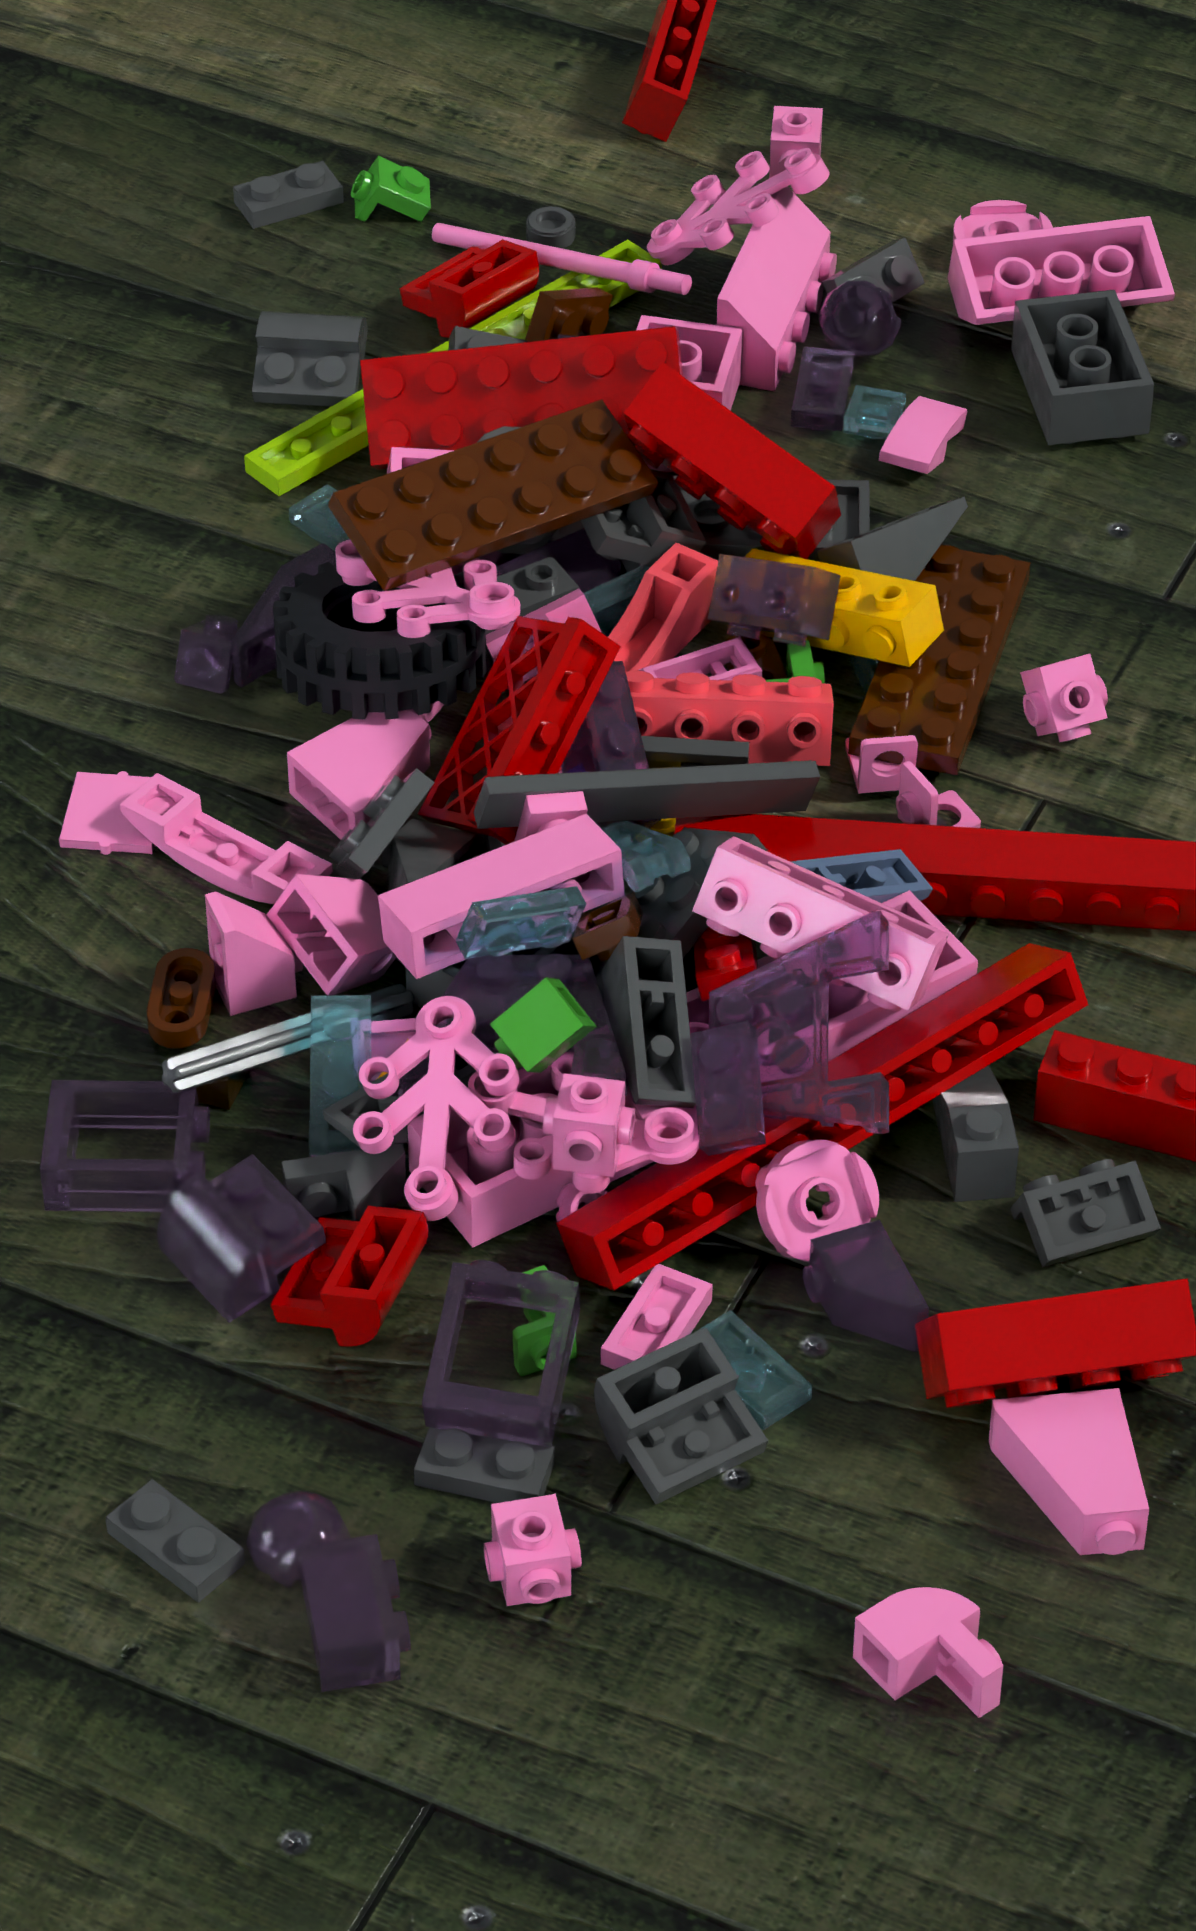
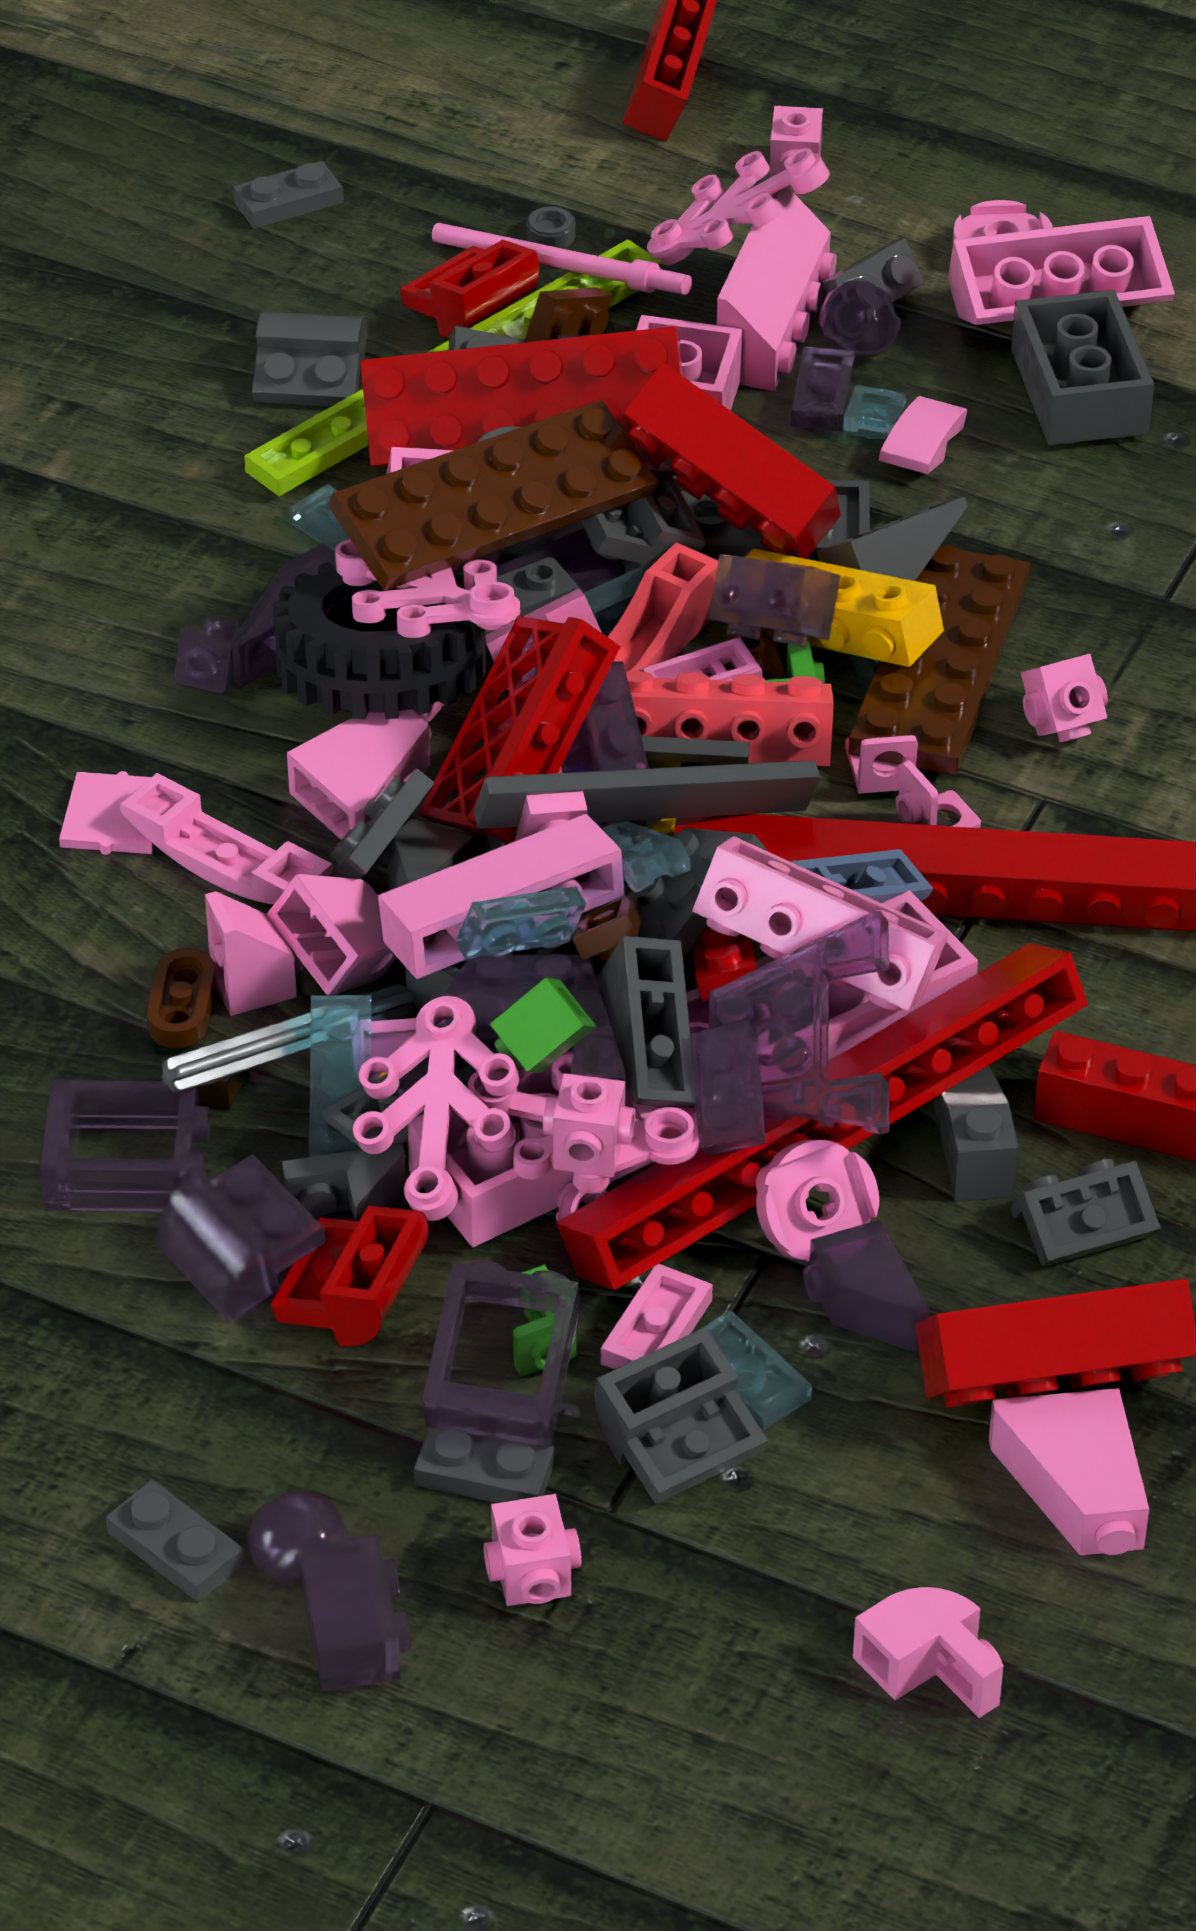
(392, 186): bright green bracket -> none

